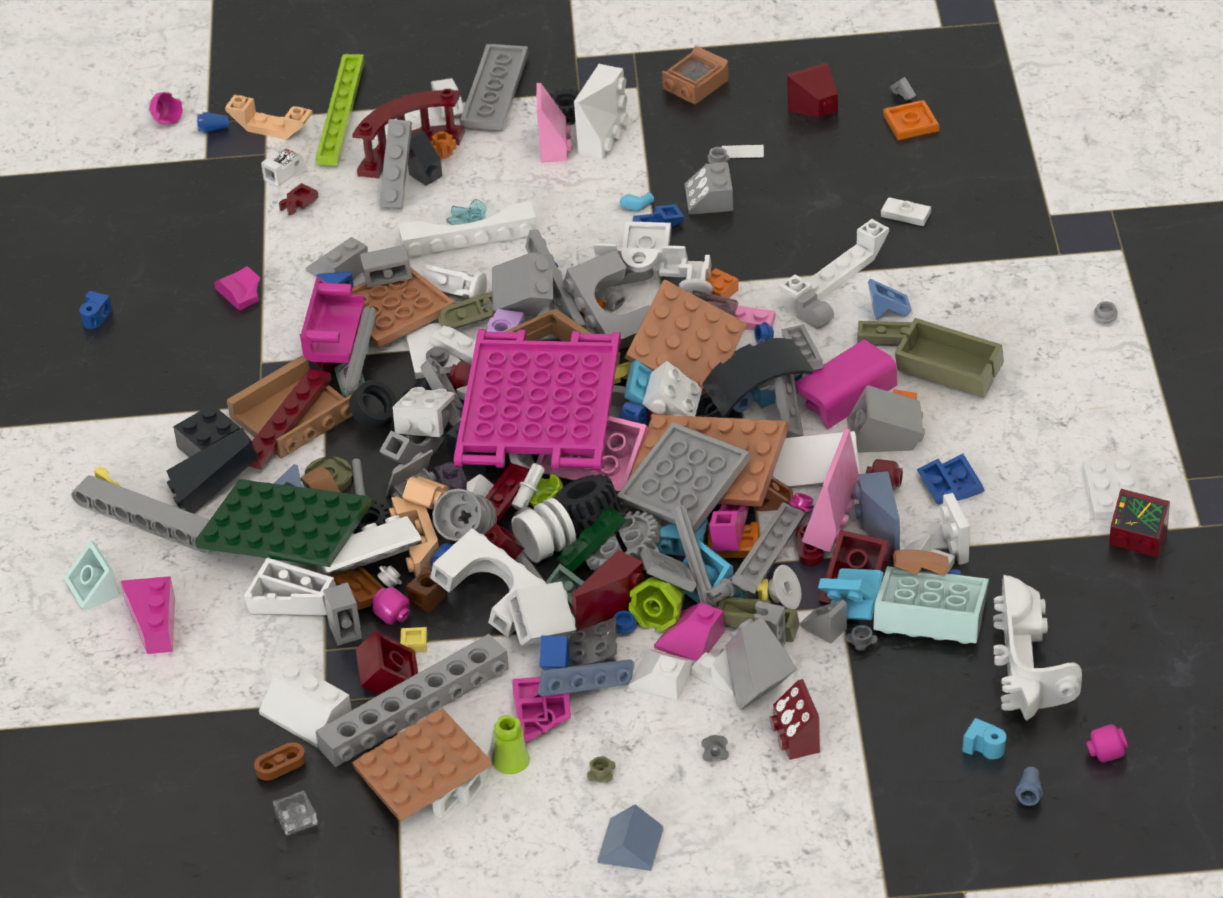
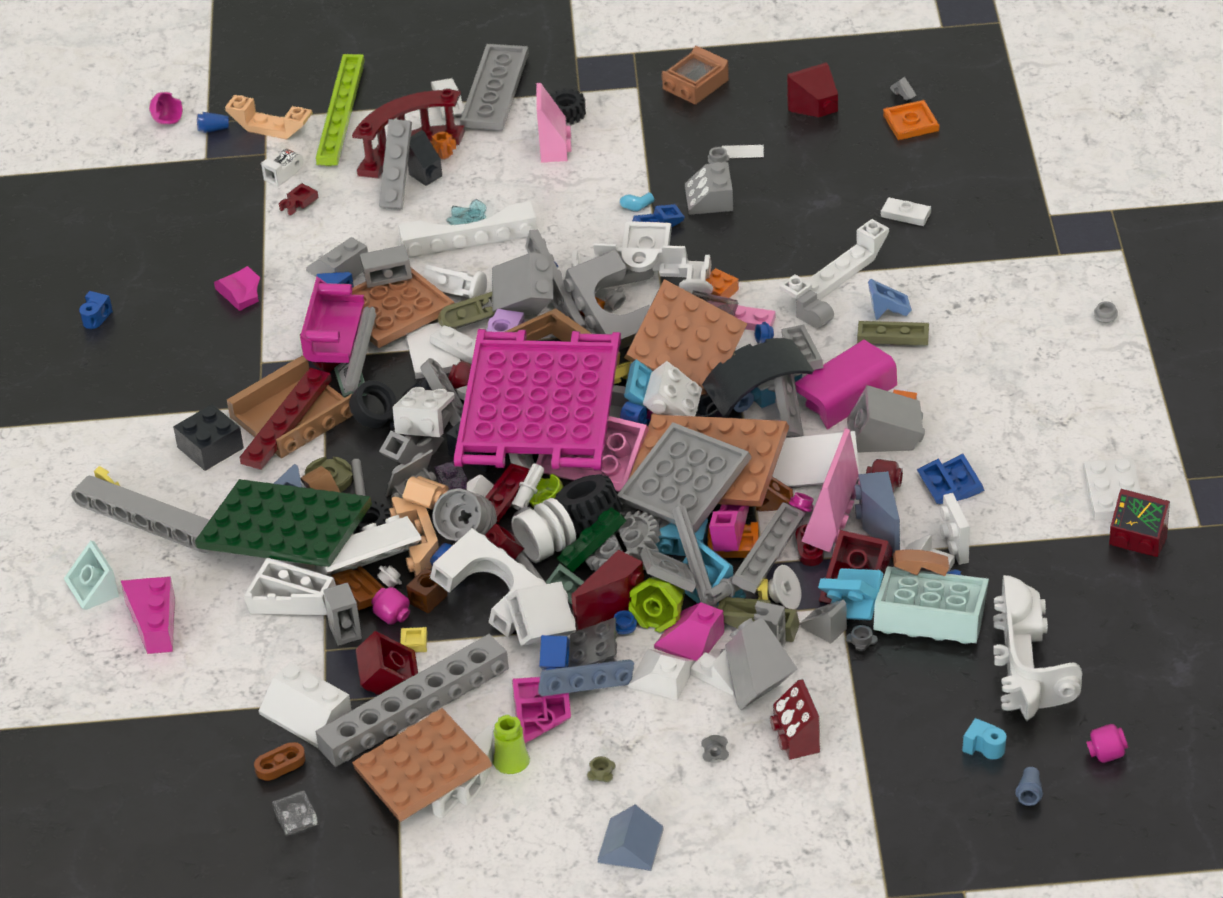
(210, 470): black slope -> none
(439, 354): flat silver plate -> none
(600, 111): white slope -> none
(949, 357): olive piece -> none

